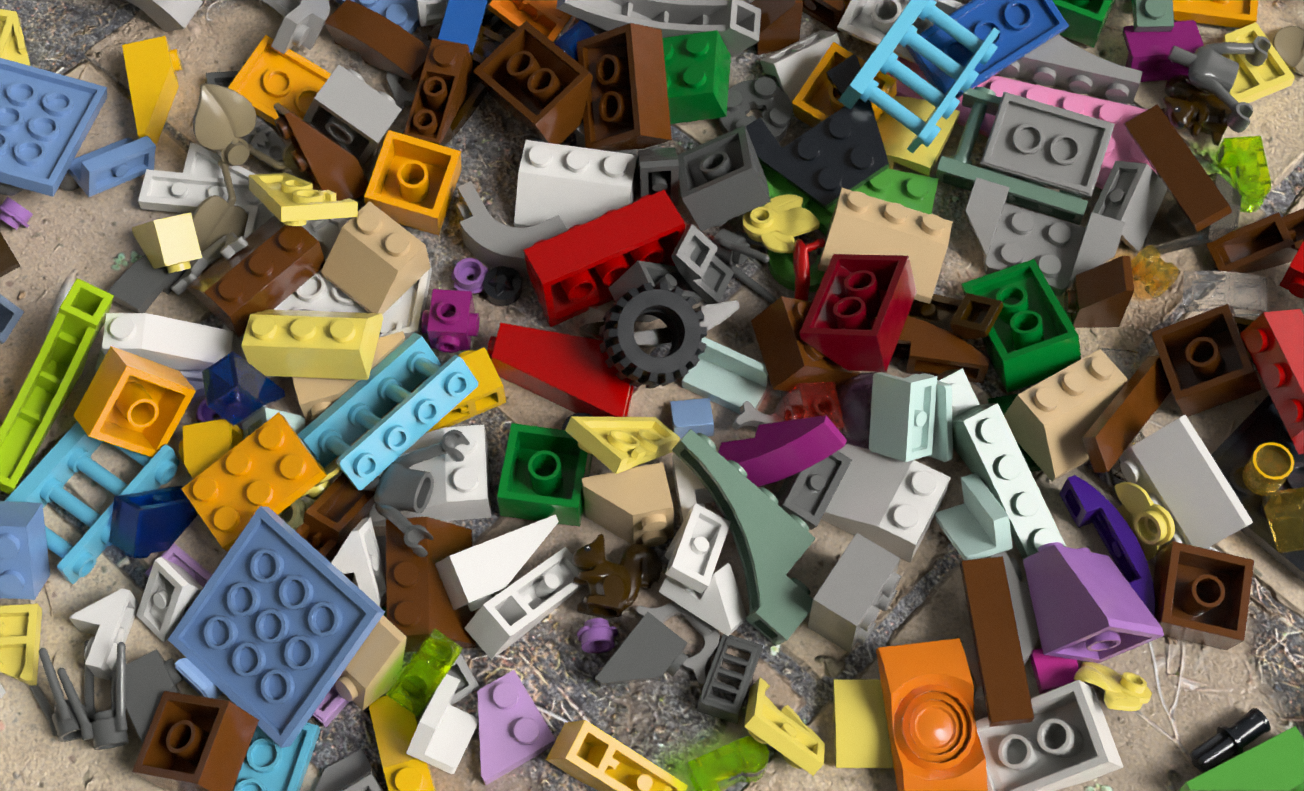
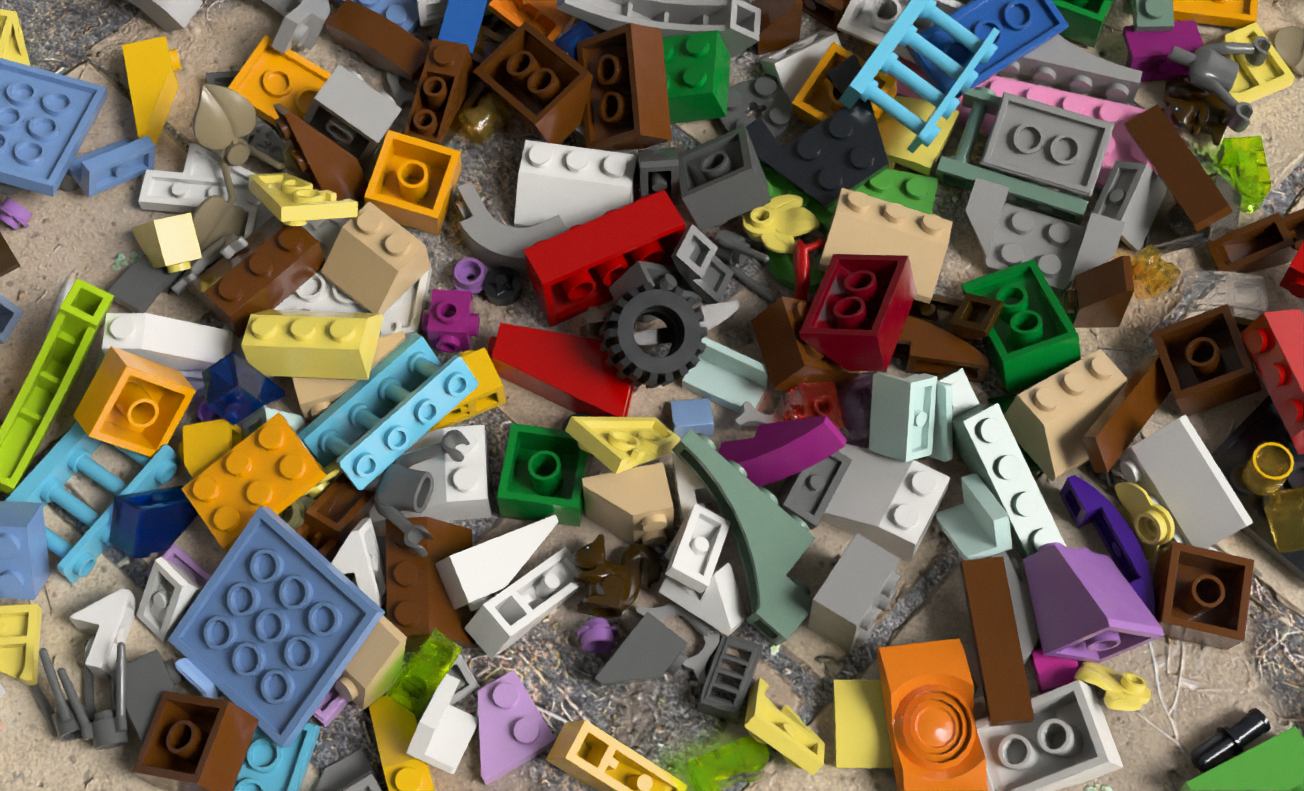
(484, 118): none -> clear yellow wheel

